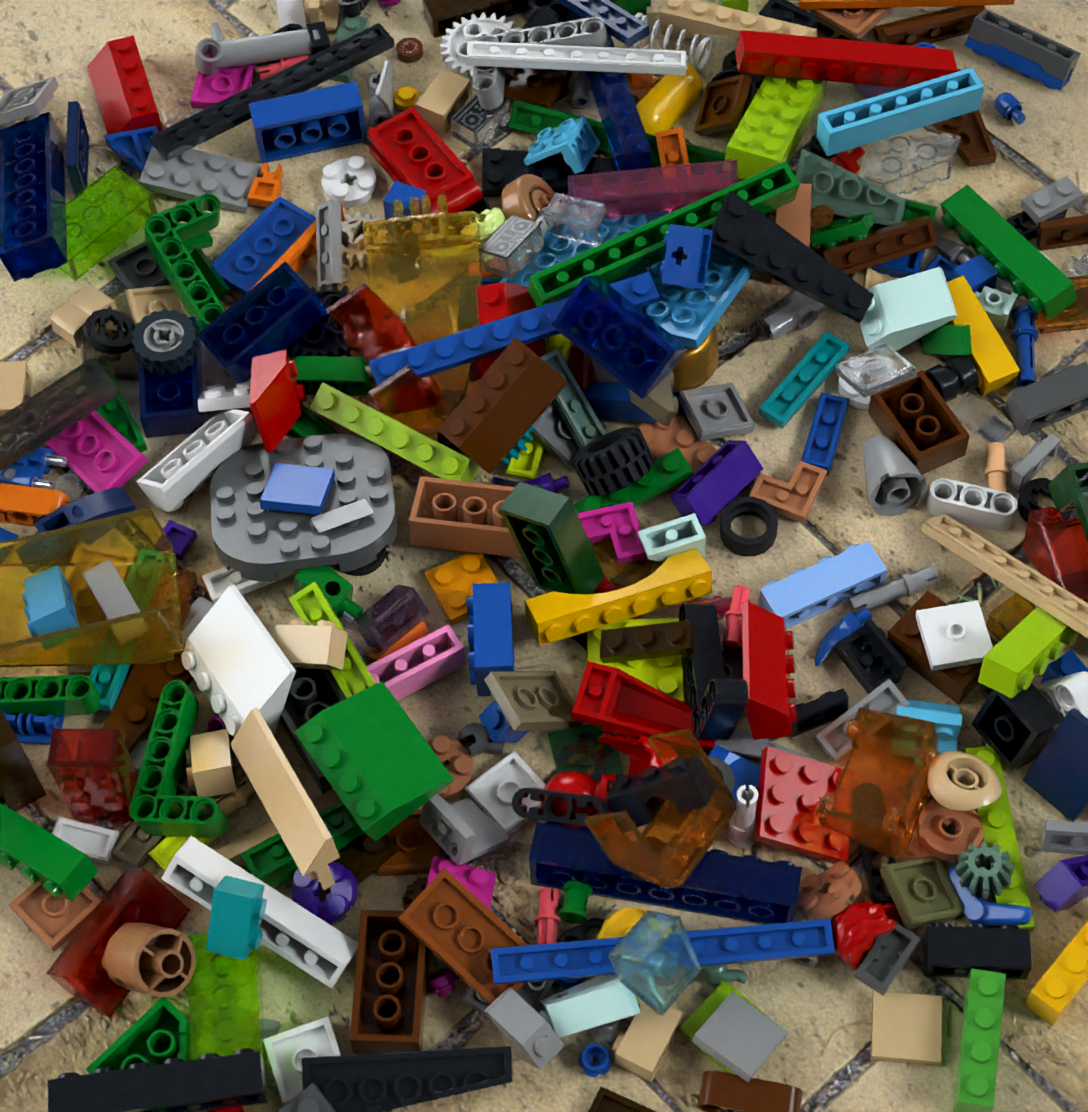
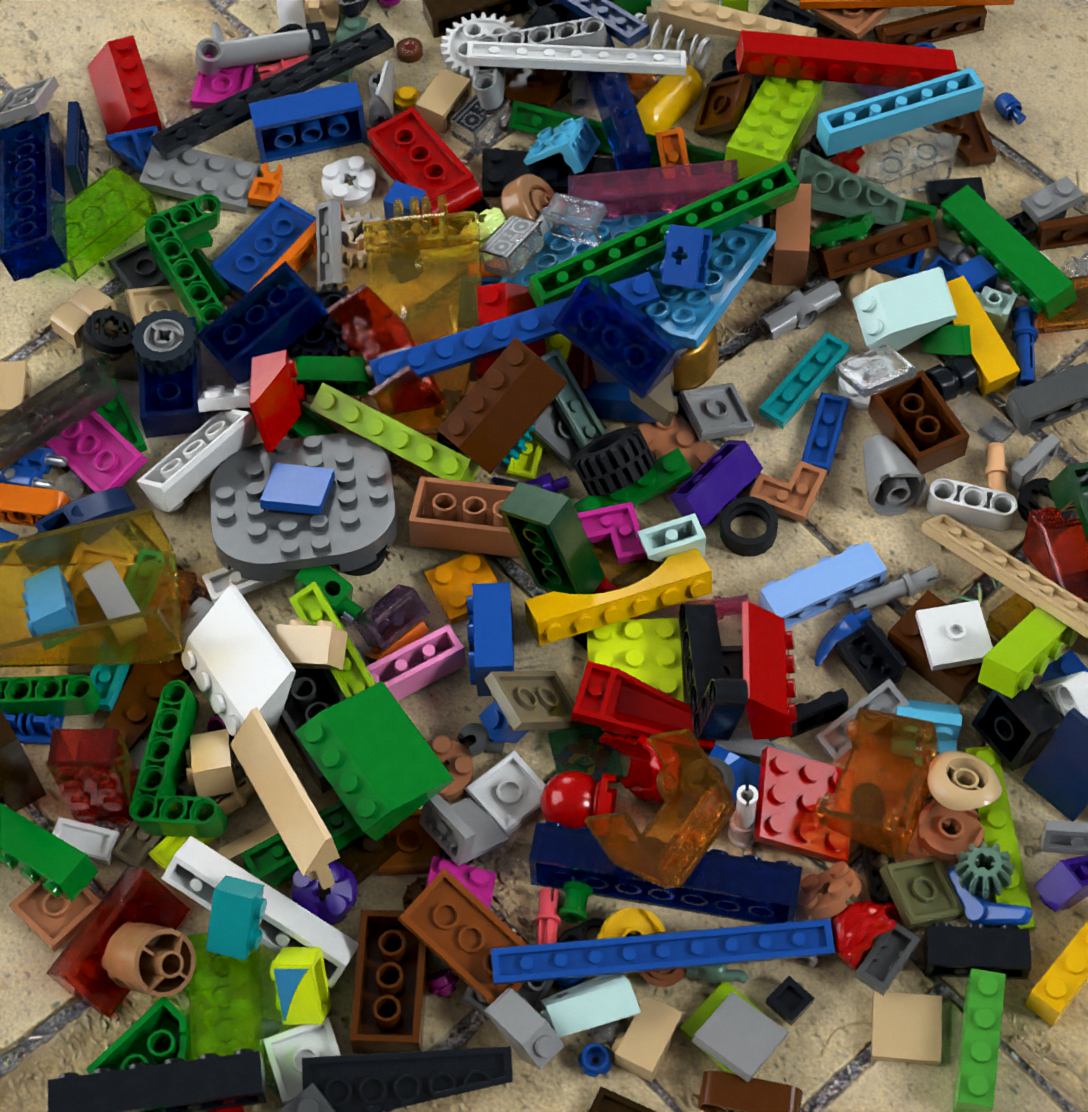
(180, 537): dark purple plate -> none
(301, 985): none -> neon yellow brick
(342, 515): sticker -> none
(537, 794): black beam -> none
(647, 641): dark brown plate -> none
(656, 960): clear light blue slope -> none
(680, 781): black arch -> none
(733, 630): coral axle -> none
(770, 249): black wing -> none
(790, 1000): none -> black plate
(822, 216): clear orange axle -> none
(940, 190): none -> black plate
(1022, 49): dark grey piece -> none

